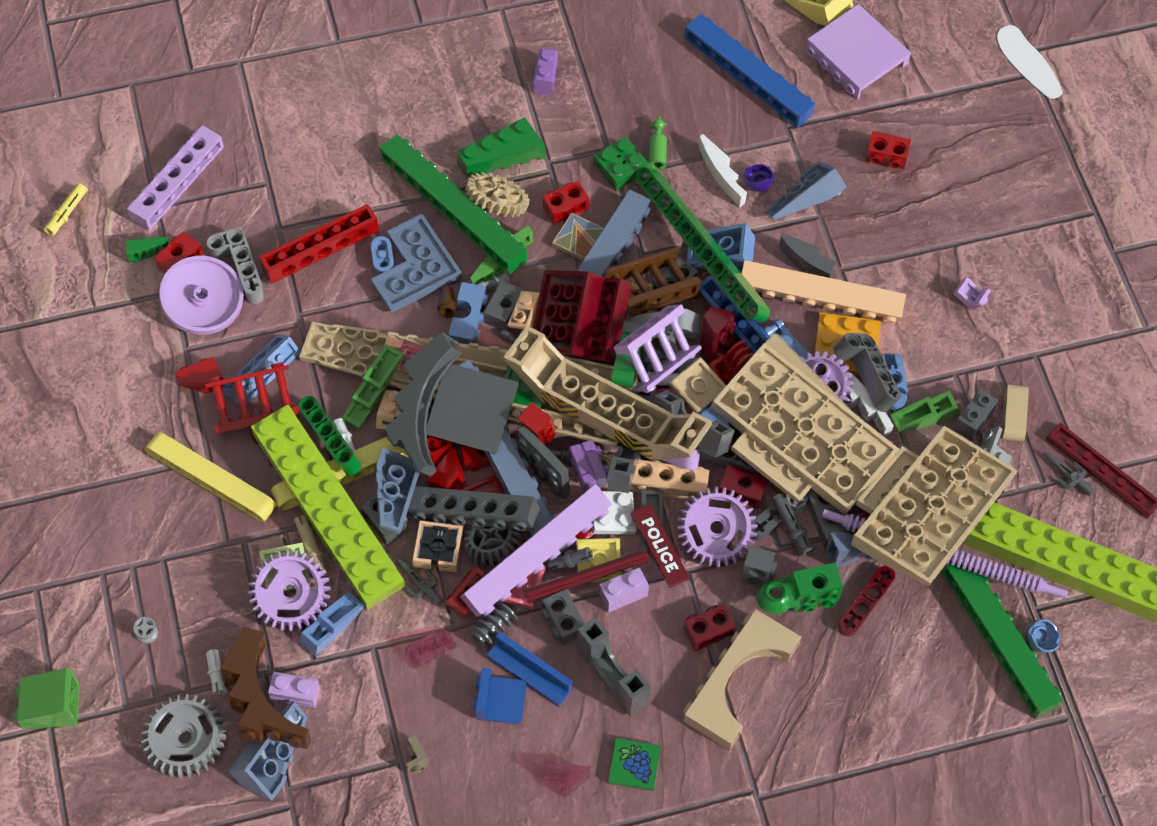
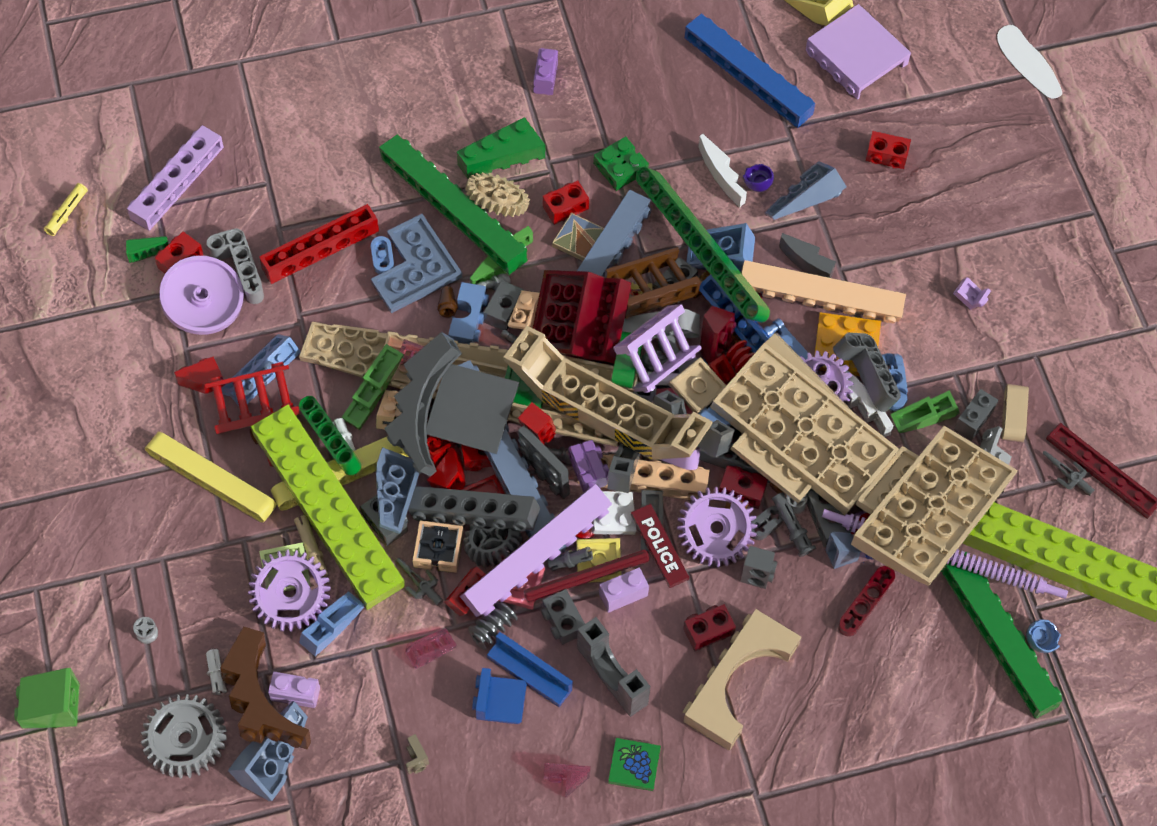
(658, 146): bright green wheel -> none
(802, 590): green brick -> none

